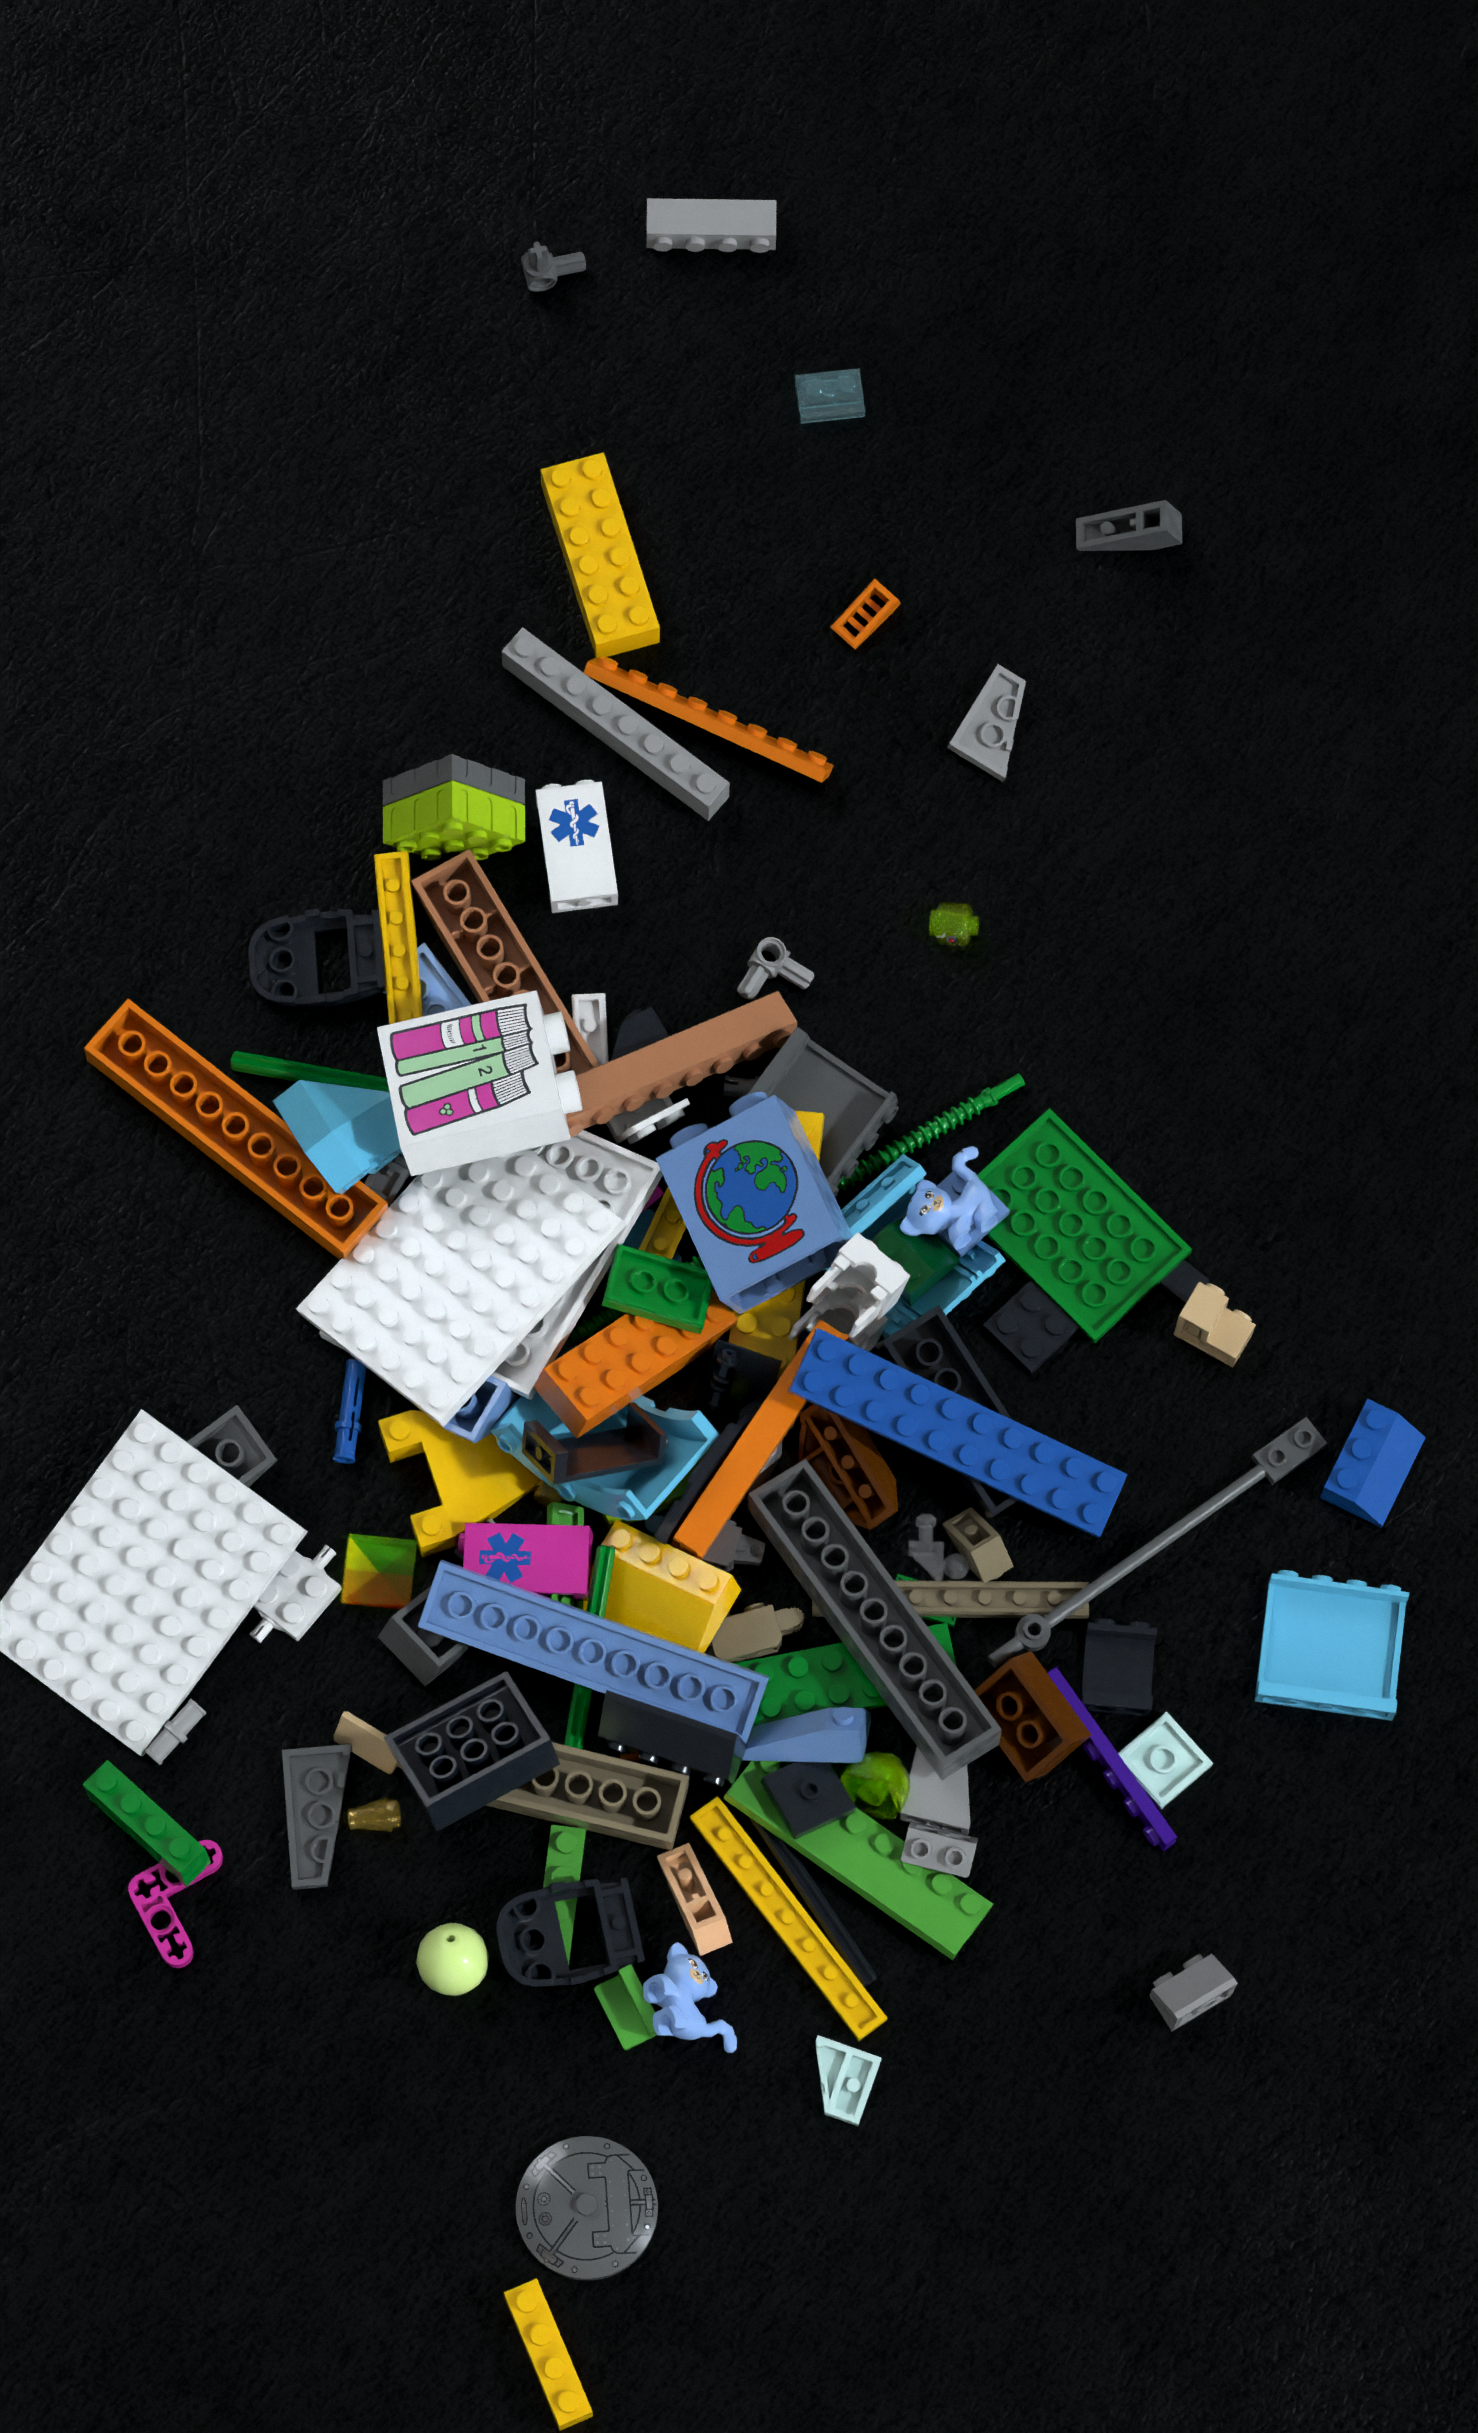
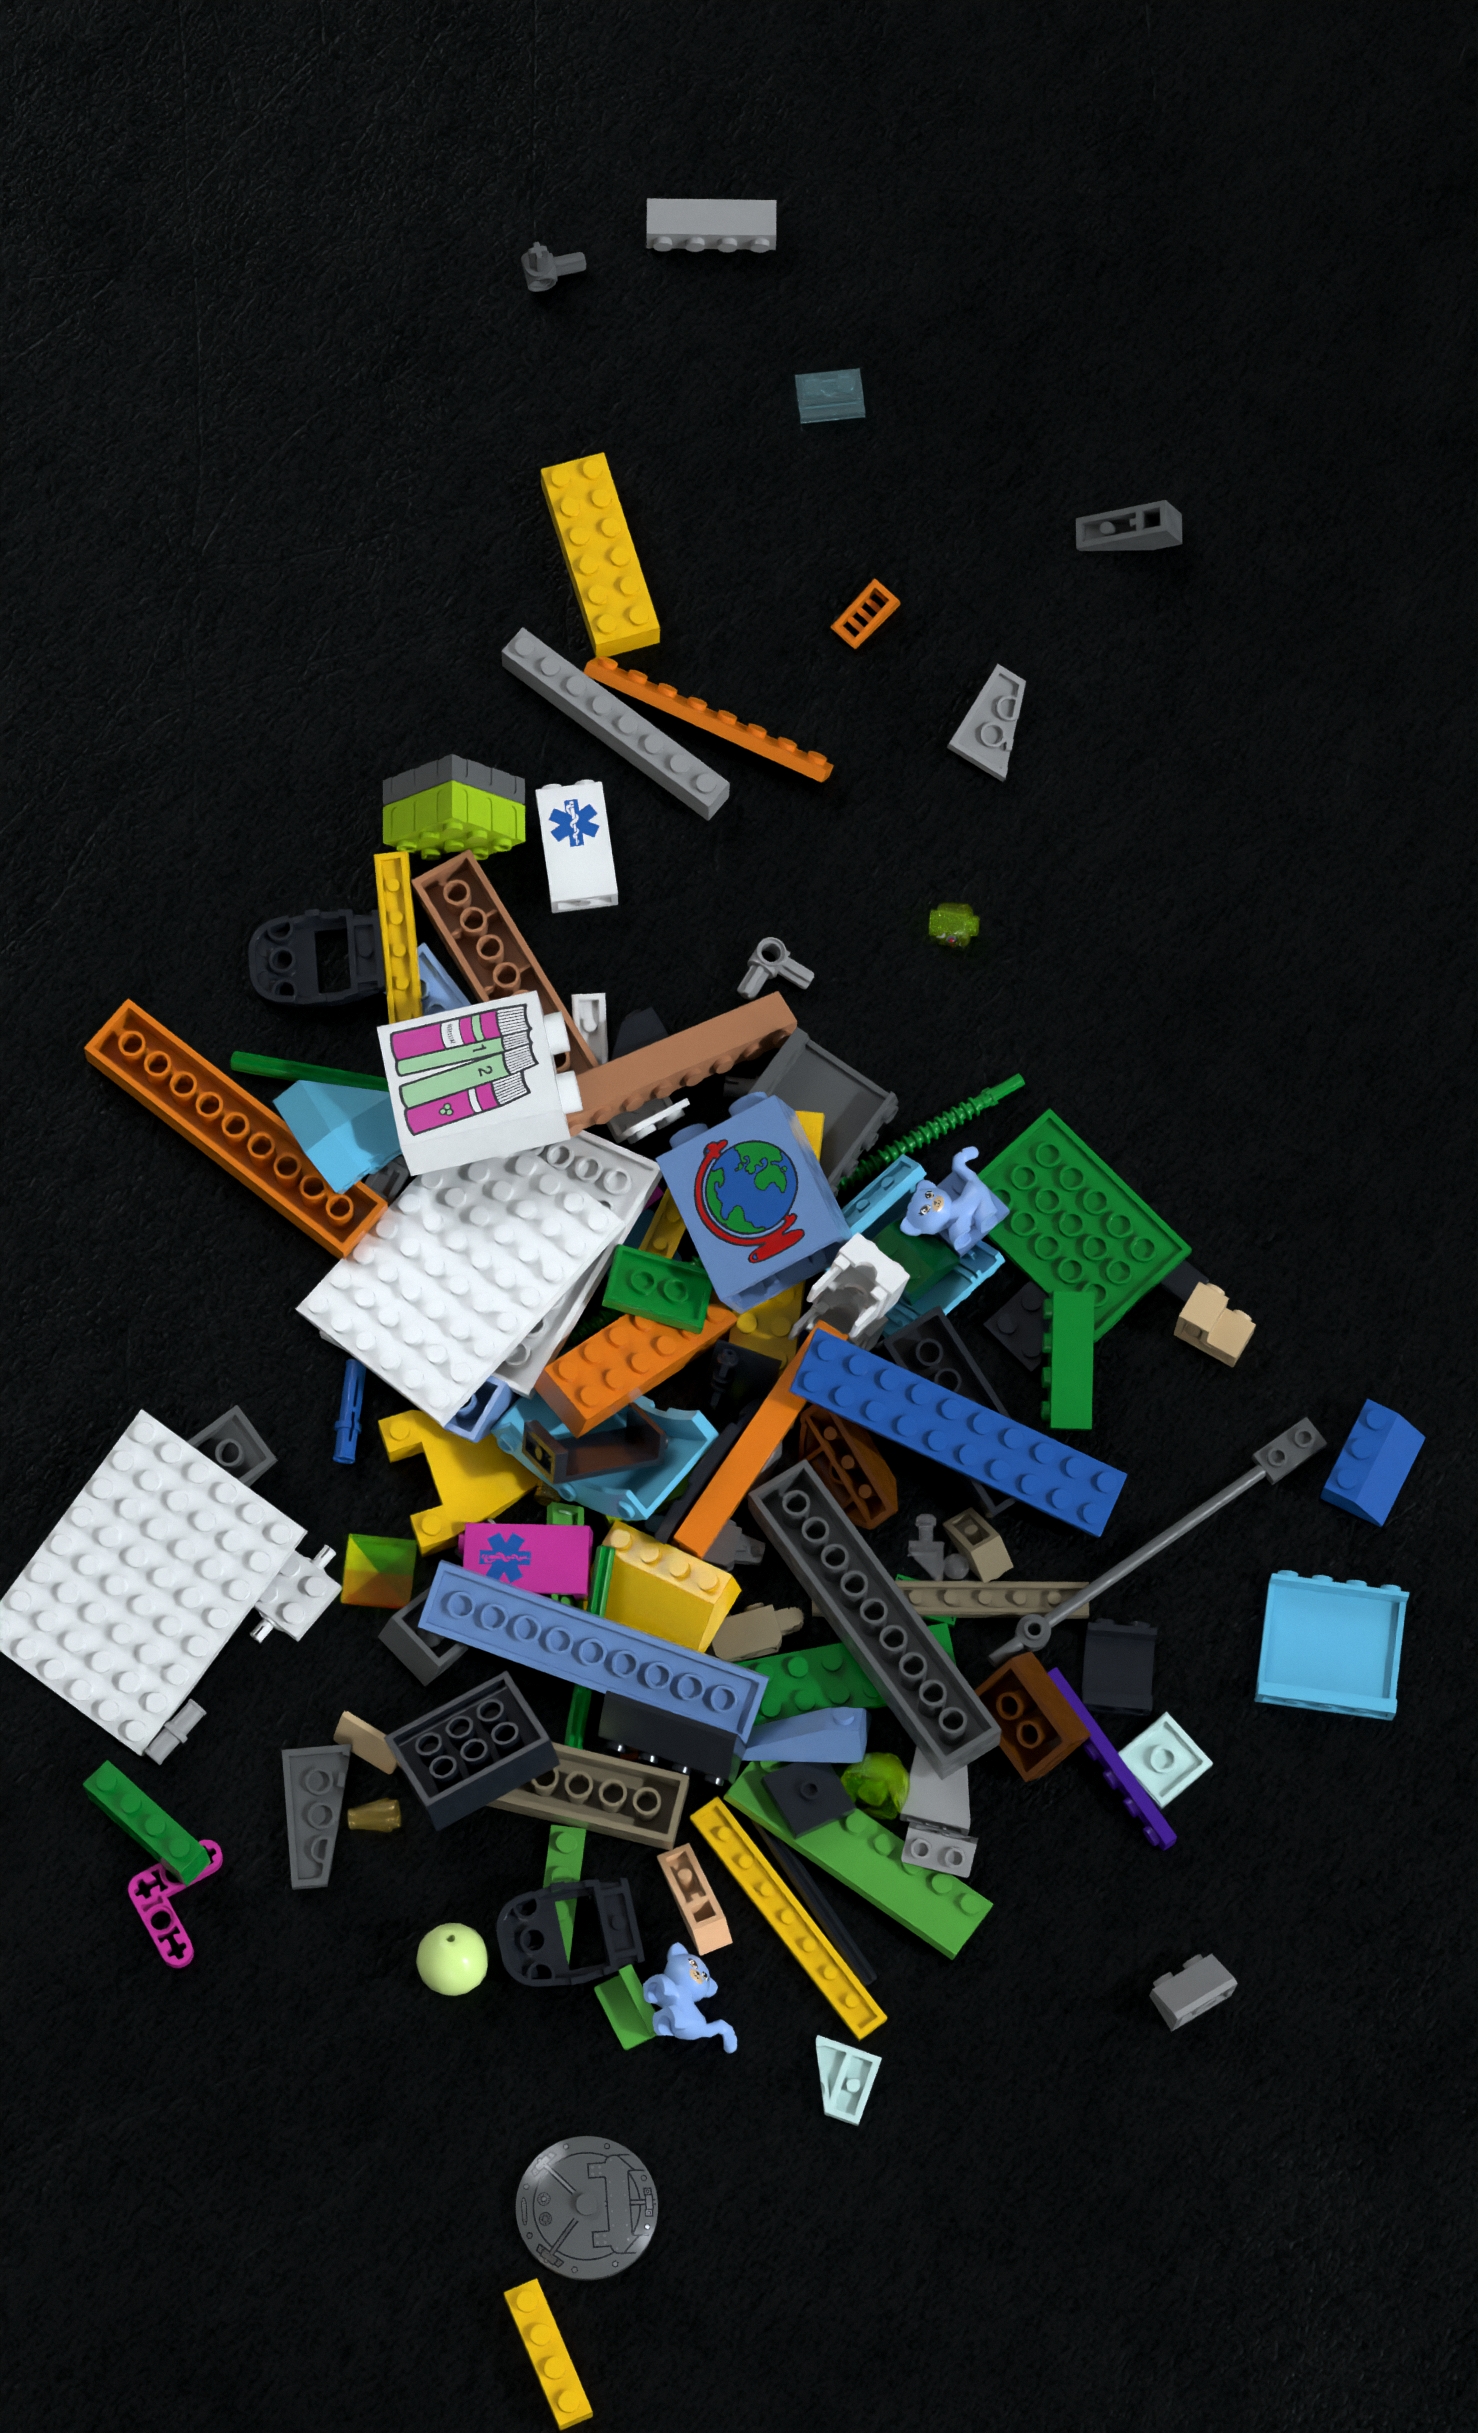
(1069, 1360): none -> green brick

